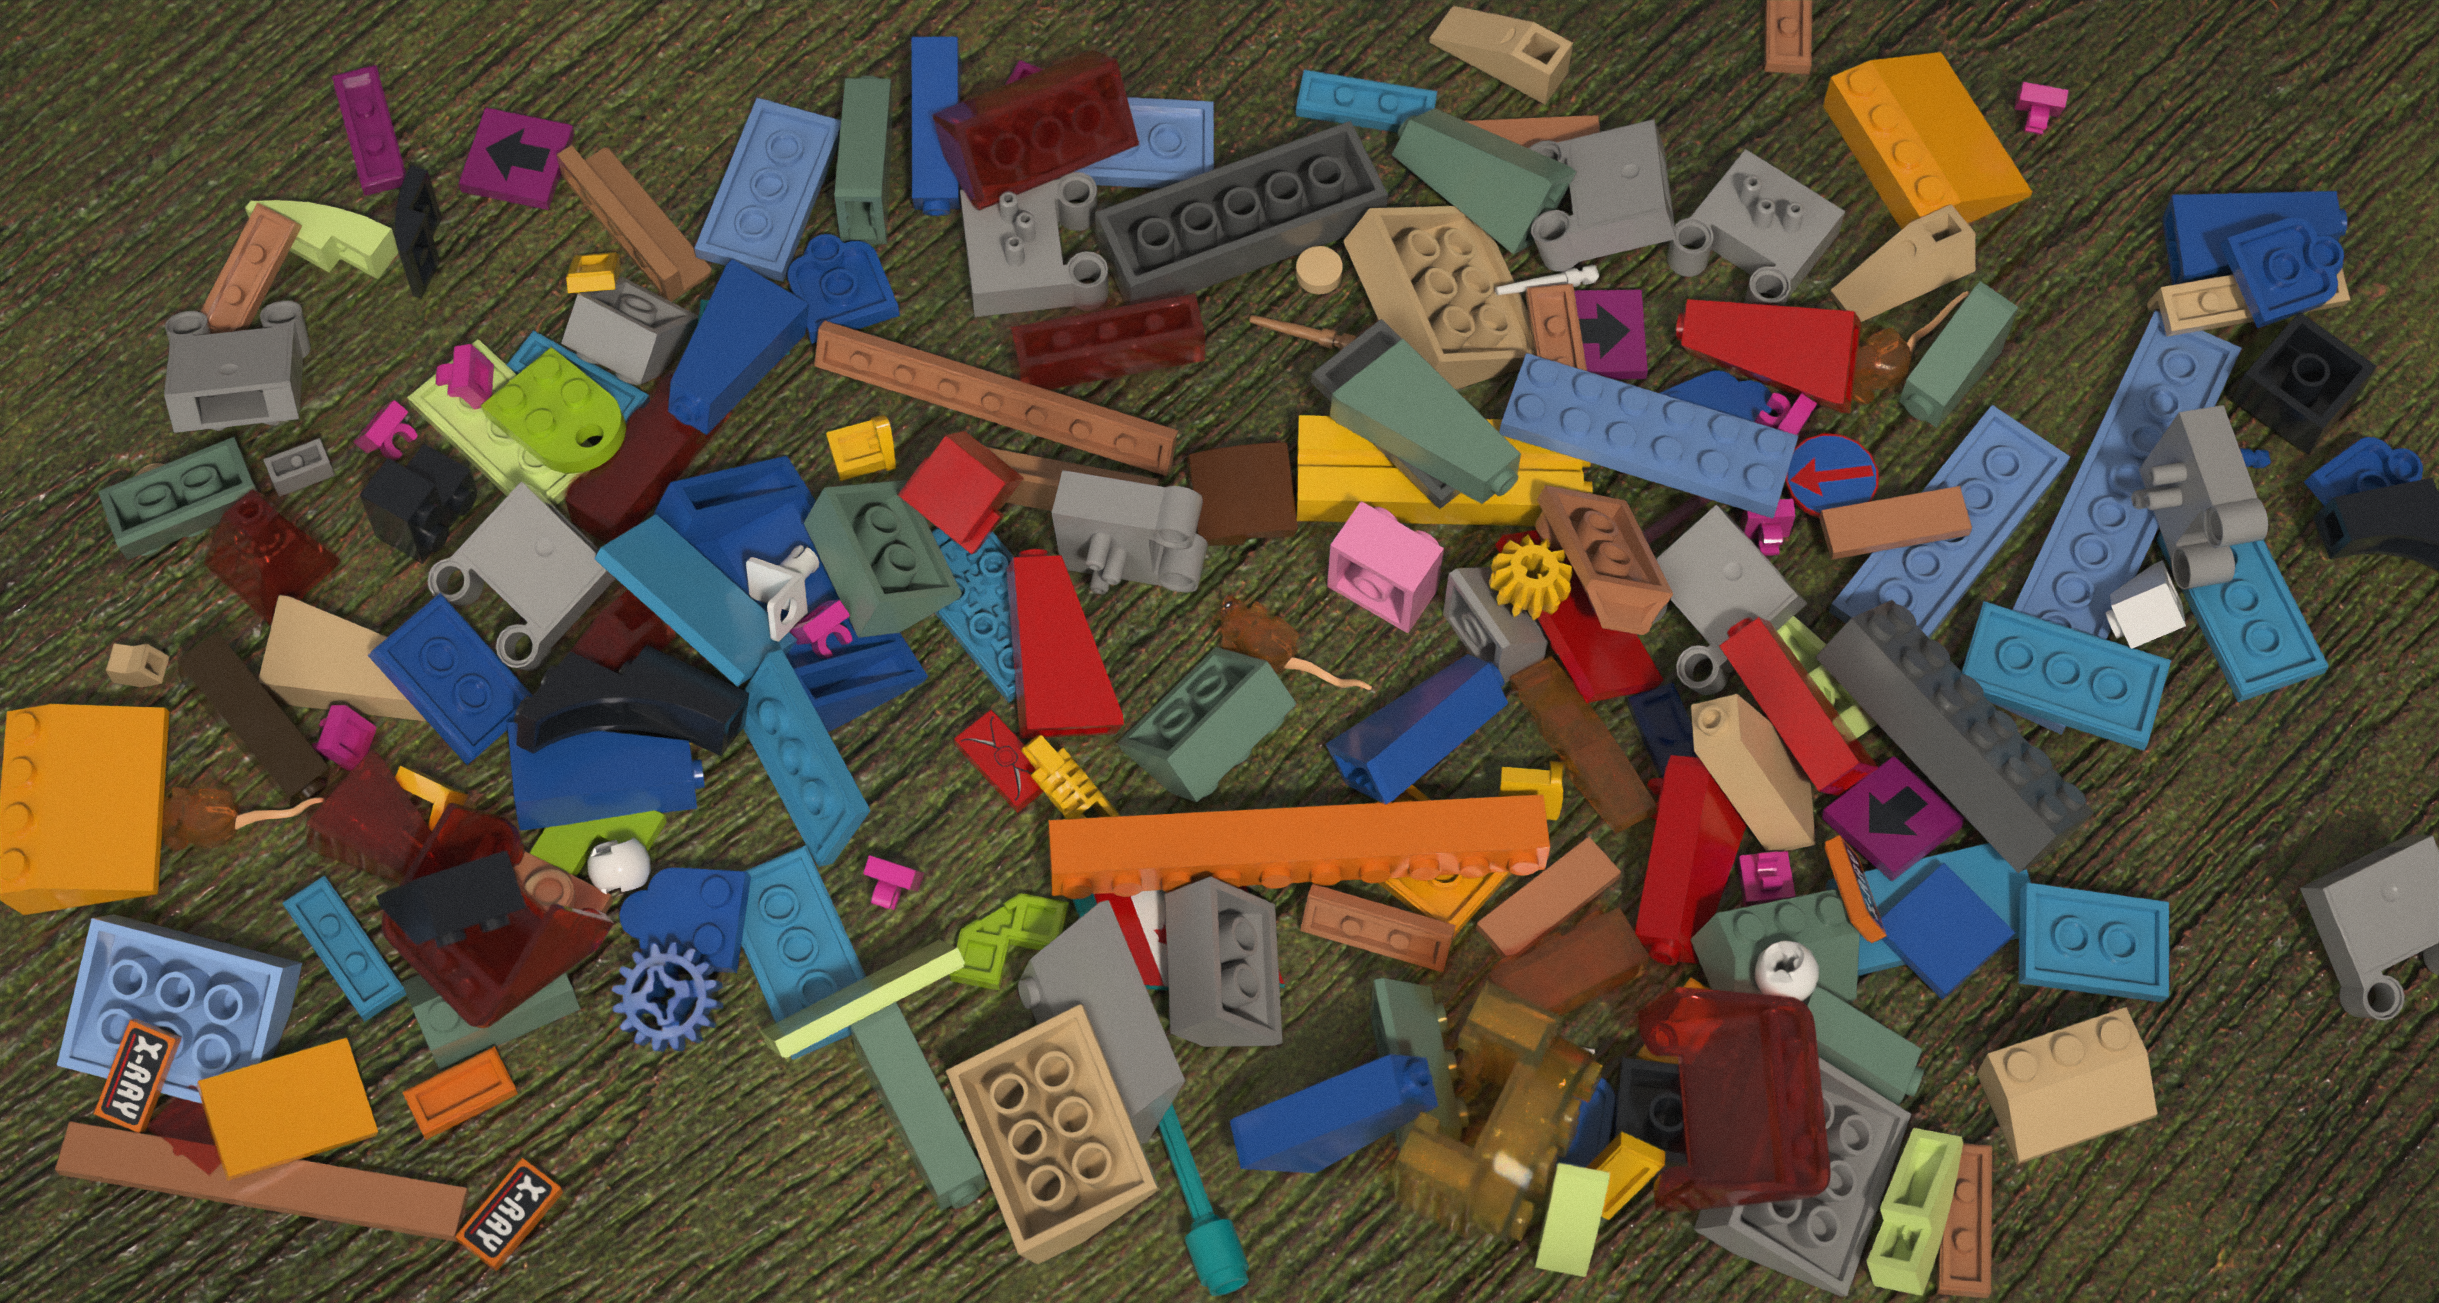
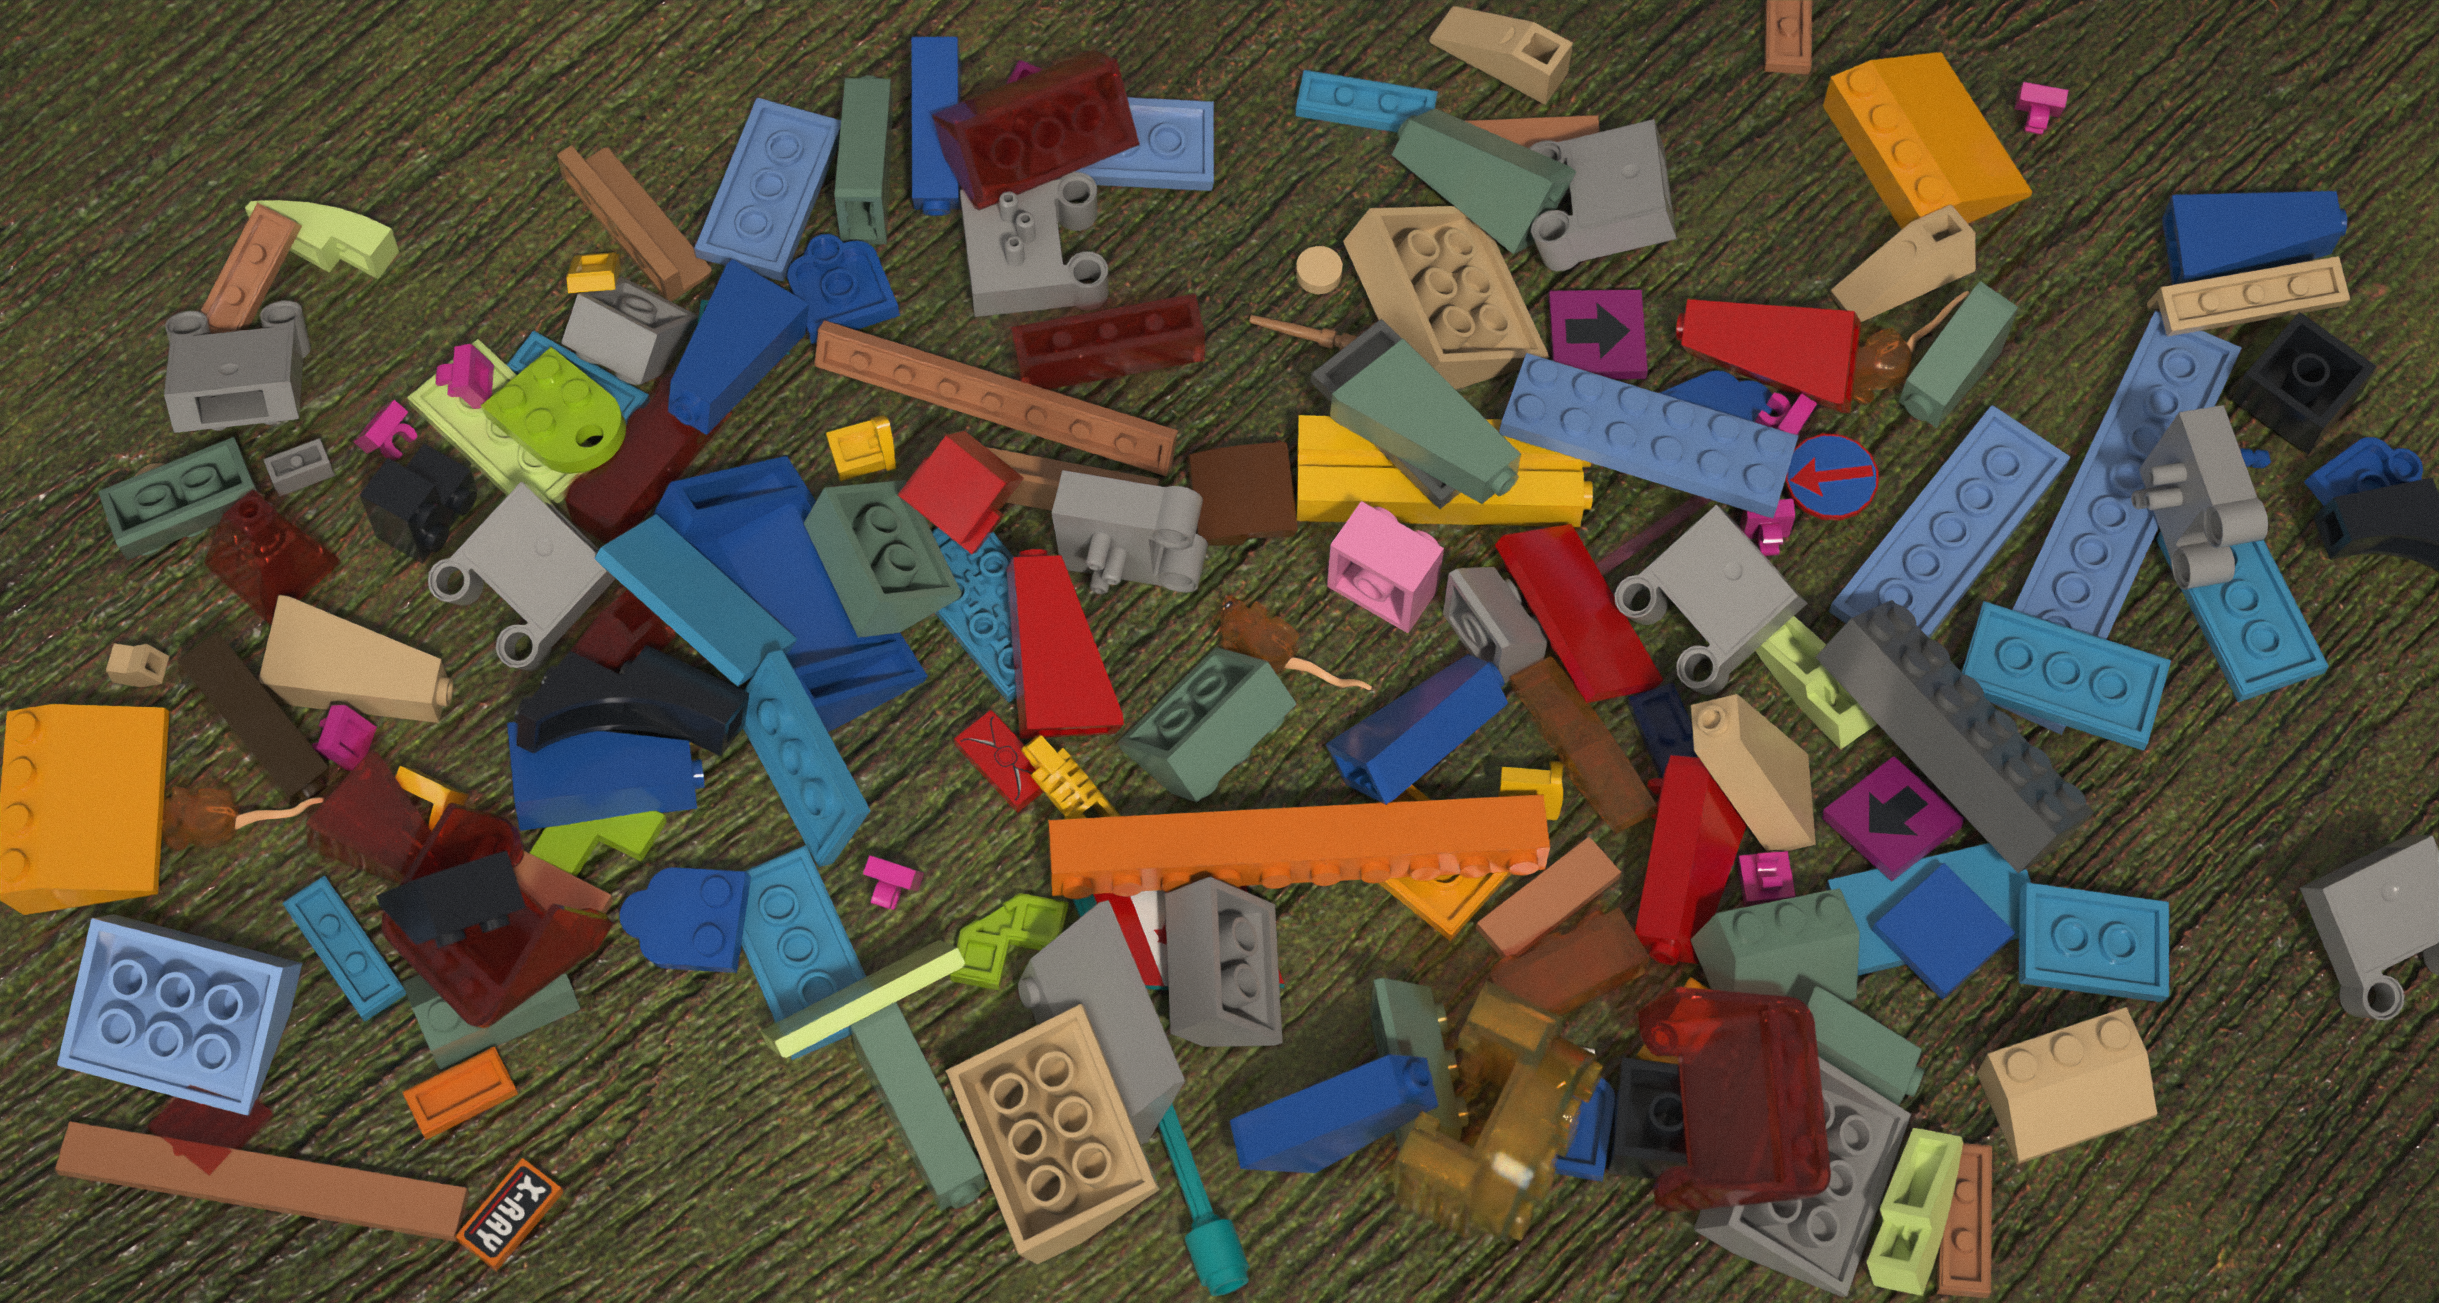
(137, 1075): tile -> none
(287, 1108): light orange tile -> none
(370, 130): magenta tile -> none
(414, 229): black slope -> none
(451, 678): blue tile -> none
(515, 158): magenta tile -> none
(551, 887): tan tile -> none
(619, 865): white piece -> none
(648, 1001): gear -> none
(782, 588): white bracket -> none
(819, 624): dark pink tile -> none
(1239, 216): dark grey brick -> none
(1377, 928): nougat tile -> none
(1525, 593): yellow gear -> none
(1556, 324): nougat tile -> none
(1572, 1219): yellowish green slope -> none
(1587, 275): white piece -> none
(1606, 556): nougat slope -> none
(1630, 1168): yellow tile -> none
(1760, 225): light grey piece -> none
(1789, 958): white piece -> none
(1797, 707): red slope -> none
(1854, 889): orange tile -> none
(1895, 522): nougat tile -> none
(2146, 607): white slope -> none
(2284, 268): blue plate -> none

